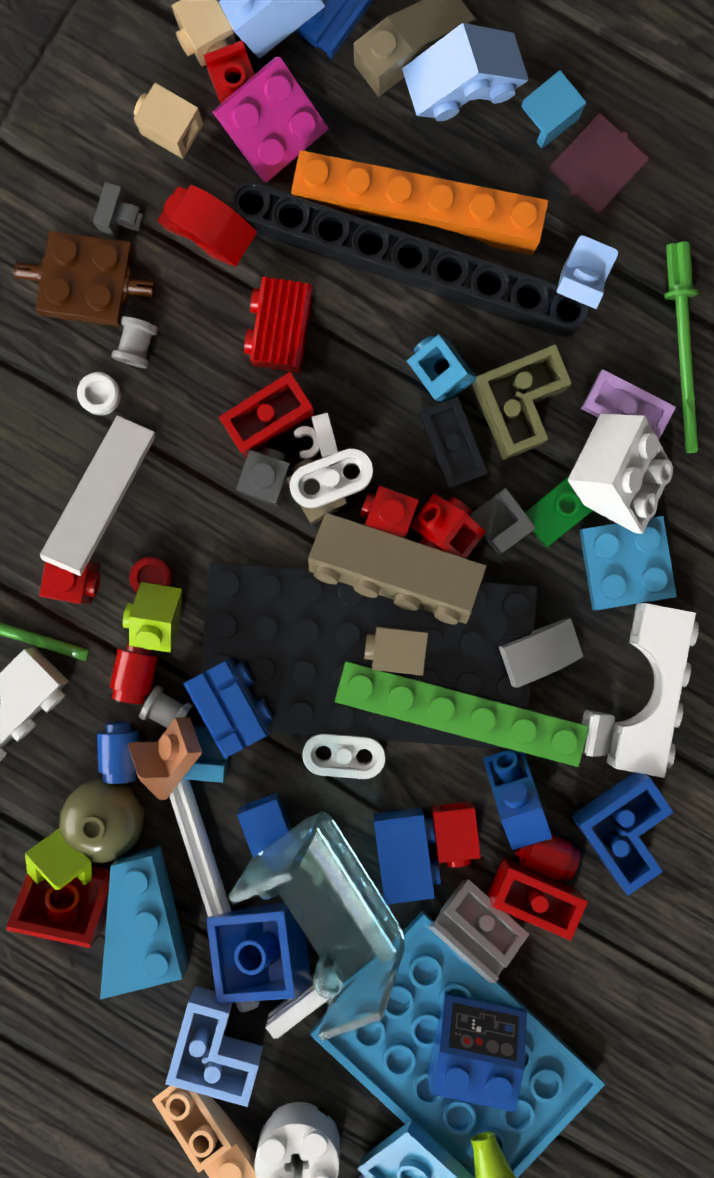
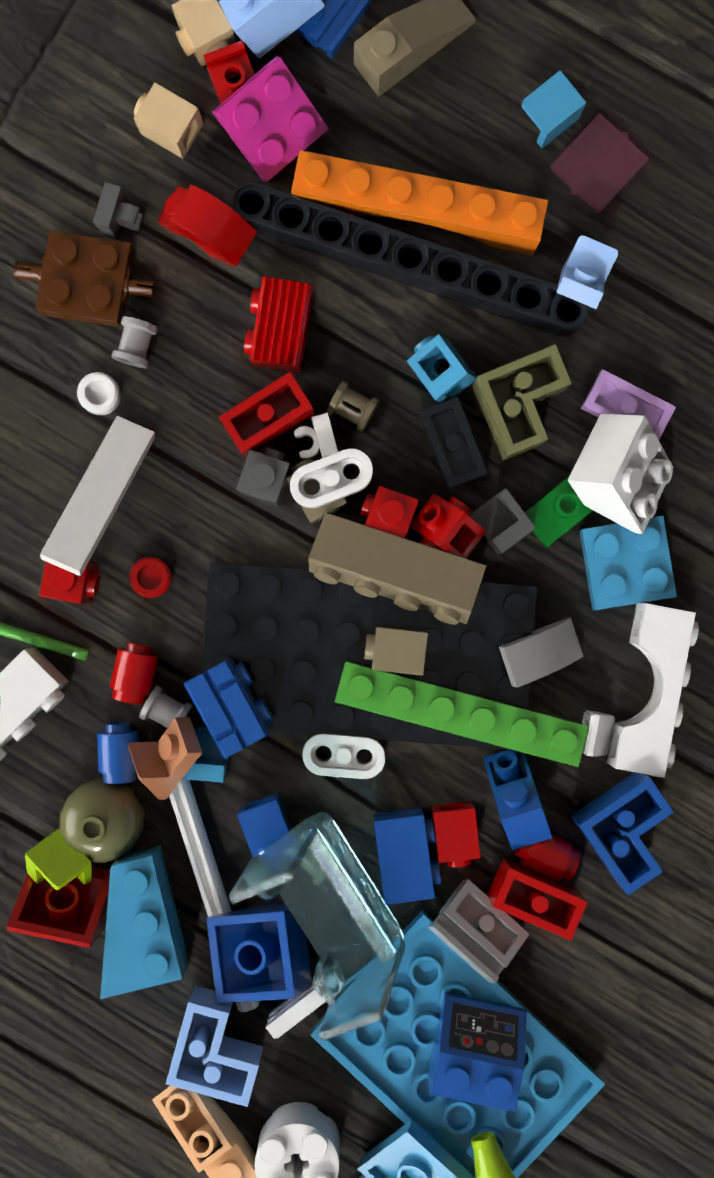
(154, 617): lime brick -> none
(338, 406): none -> dark tan bush
(465, 67): light blue brick -> none
(681, 289): bright green piece -> none

